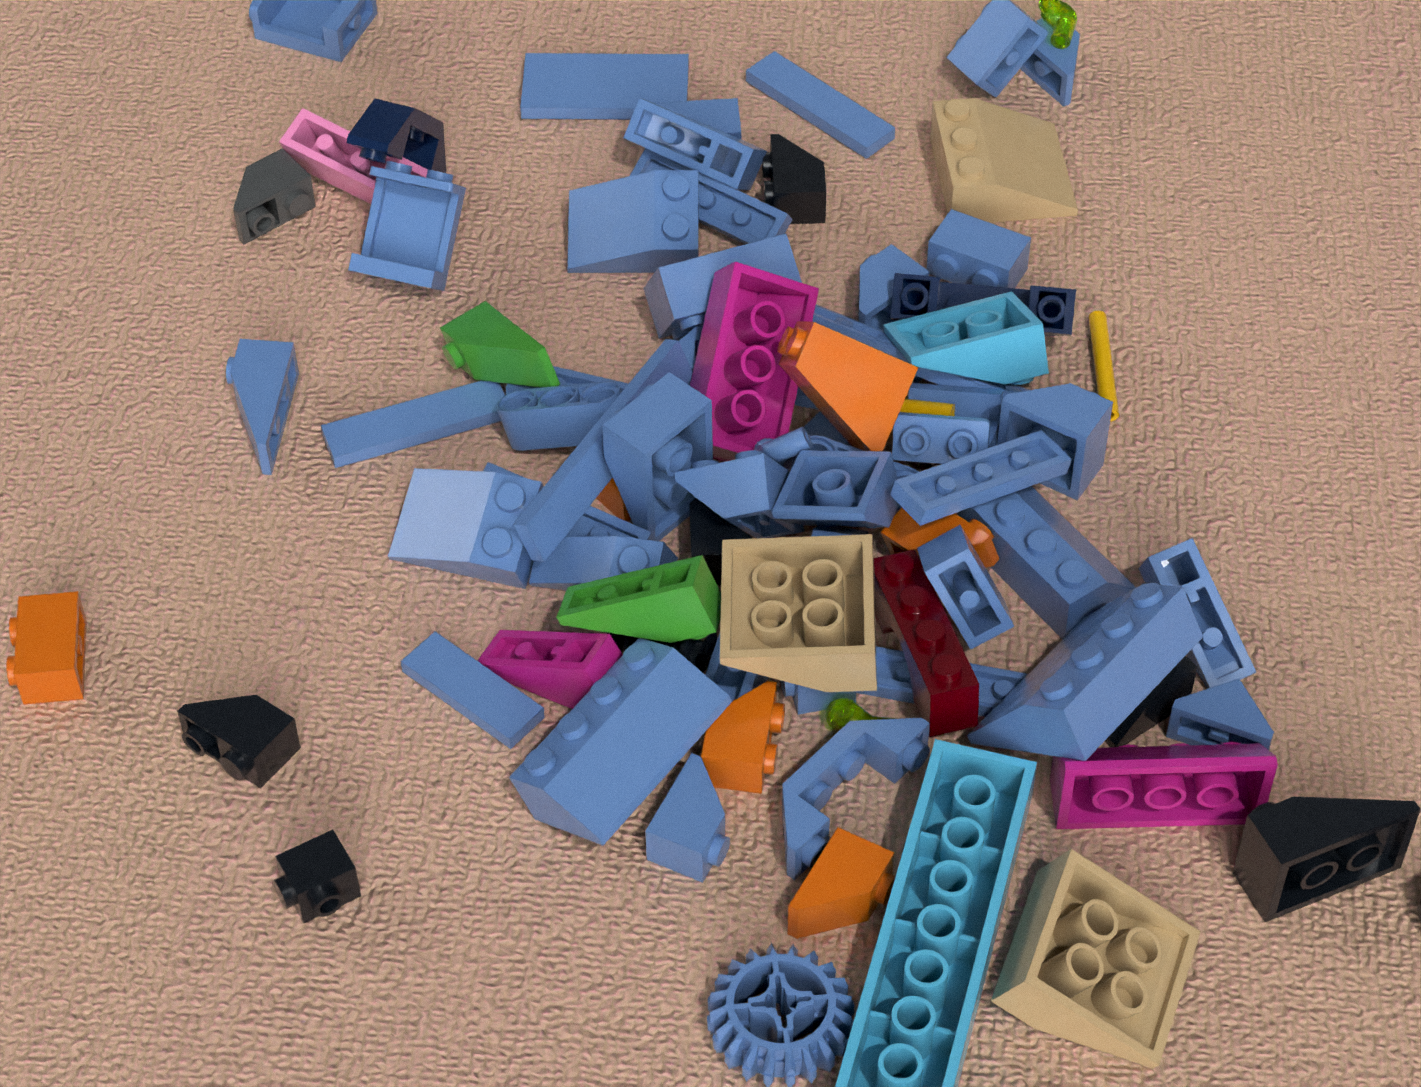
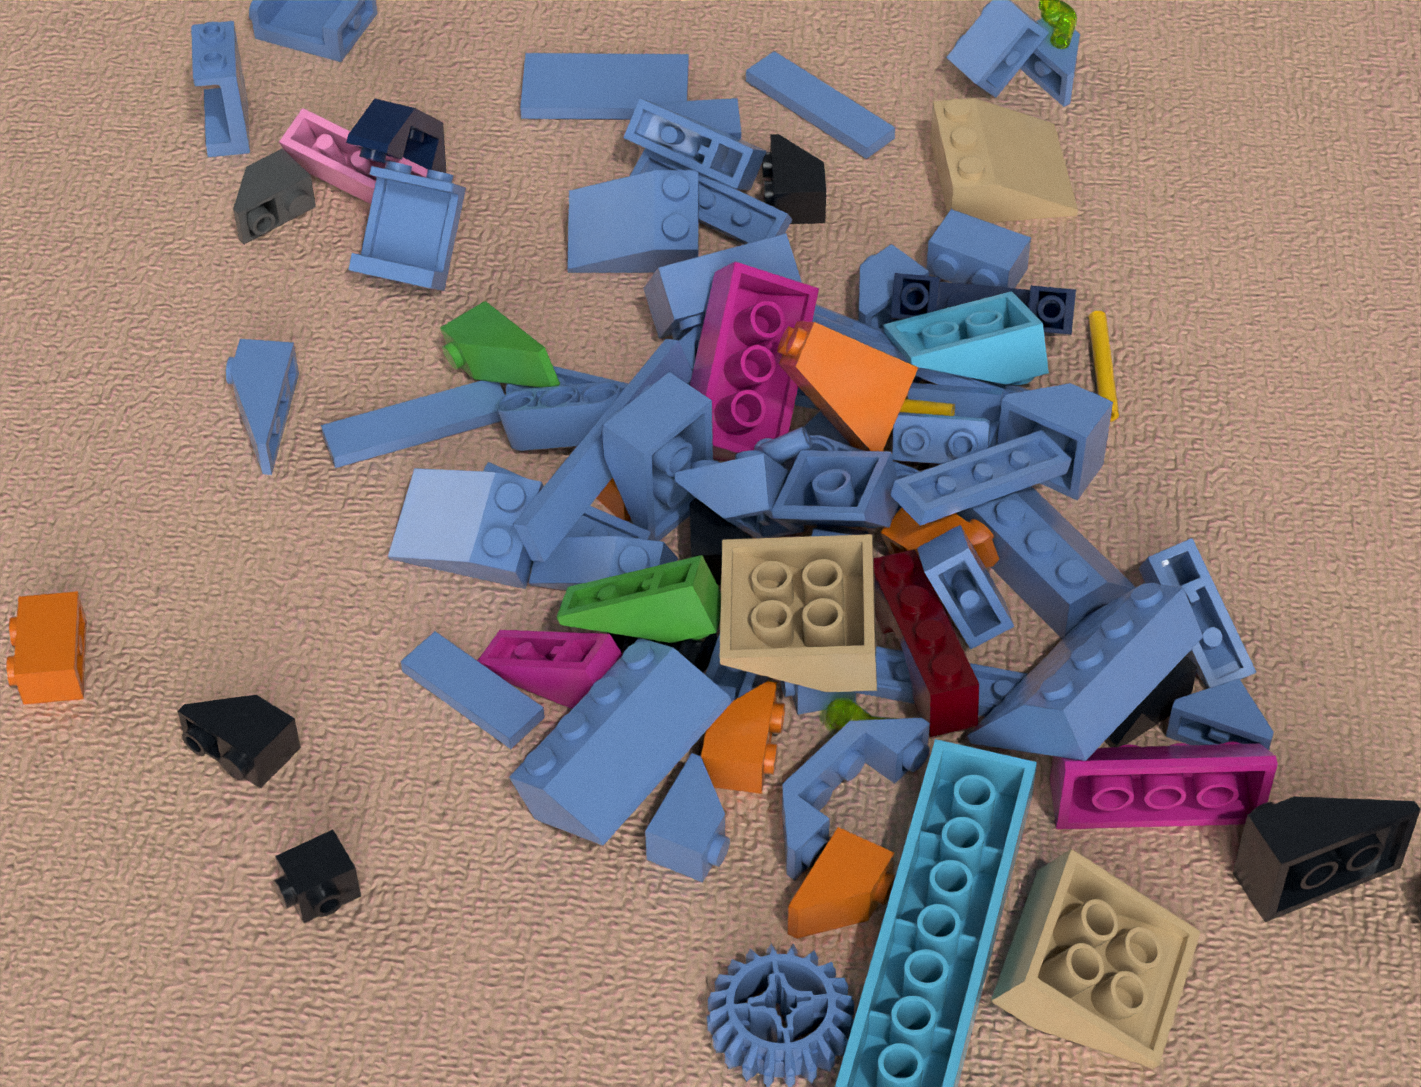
(226, 108): none -> medium blue panel

